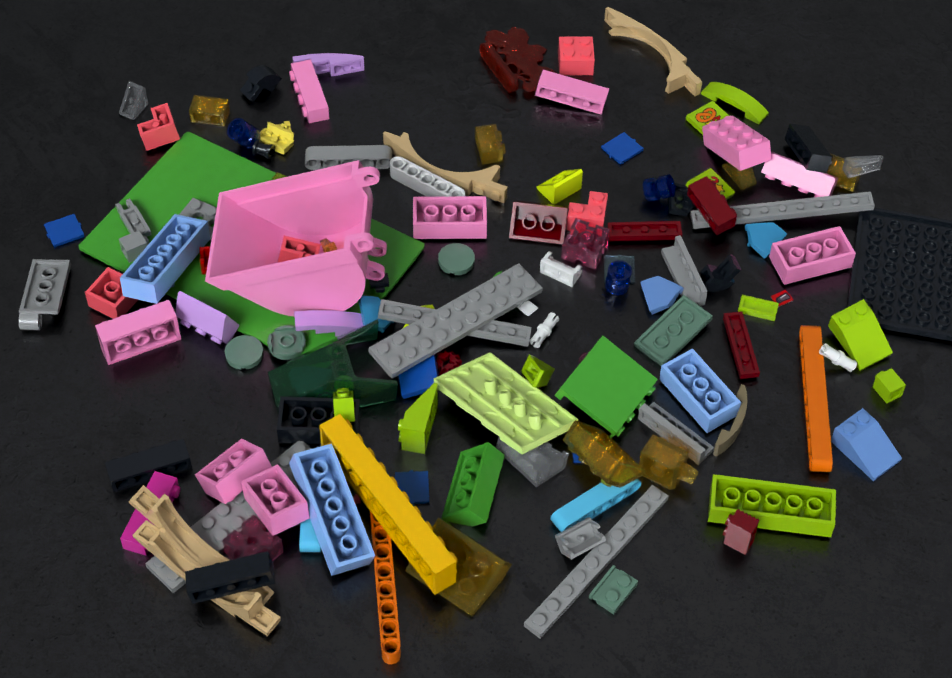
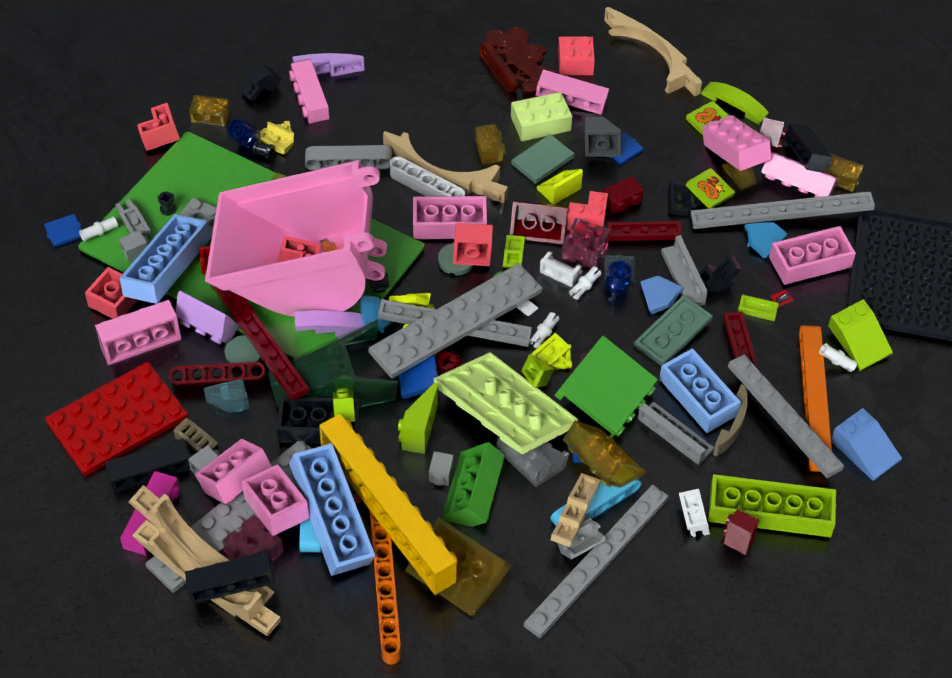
(30, 309): light grey hinge -> none
(98, 228): none -> white pin
(116, 418): none -> red plate
(134, 101): clear slope -> none
(167, 206): none -> black bush
(186, 429): none -> dark tan slope
(202, 459): none -> light grey brick
(208, 370): none -> dark red beam
(228, 396): none -> clear light blue slope
(263, 343): none -> dark red plate
(286, 342): sand green tile -> none
(412, 299): none -> neon yellow slope
(415, 485): blue piece -> none
(441, 468): none -> light grey brick
(472, 244): none -> coral brick
(513, 251): none -> lime slope
(541, 116): none -> yellowish green brick
(542, 158): none -> sand green tile
(554, 353): none -> neon yellow slope
(575, 510): none -> tan slope
(585, 283): none -> white pin
(601, 138): none -> dark grey slope
(613, 589): sand green plate -> none
(623, 194): none -> dark red brick
(659, 188): clear blue wheel -> none
(666, 463): clear yellow hinge -> none
(694, 512): none -> white hinge
(712, 205): dark red brick -> none
(773, 131): none -> brick
(786, 416): none -> light grey plate
(861, 165): clear slope -> none
(889, 385): lime brick -> none

